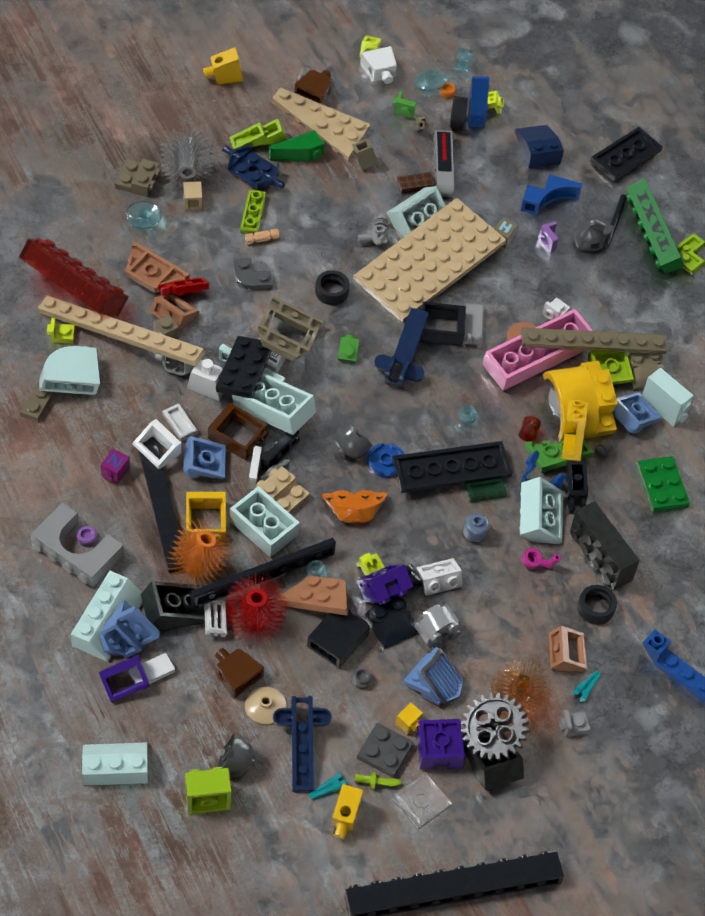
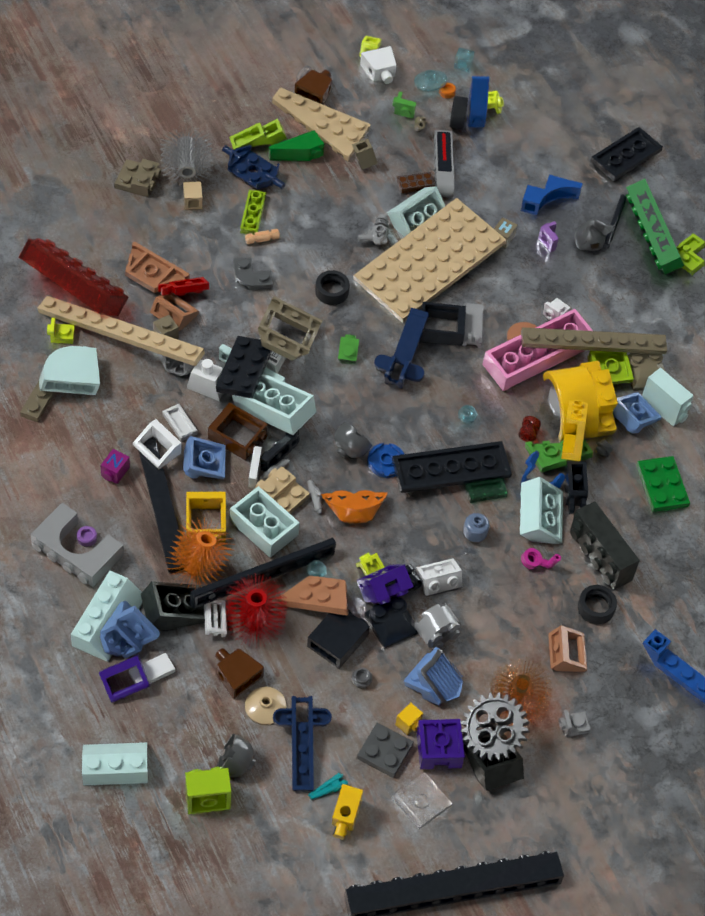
(143, 215): clear light blue dish -> none
(225, 67): yellow torso -> none
(315, 495): none -> light grey piece
(372, 780): lime piece -> none
(539, 146): dark blue slope -> none
(585, 688): teal piece -> none

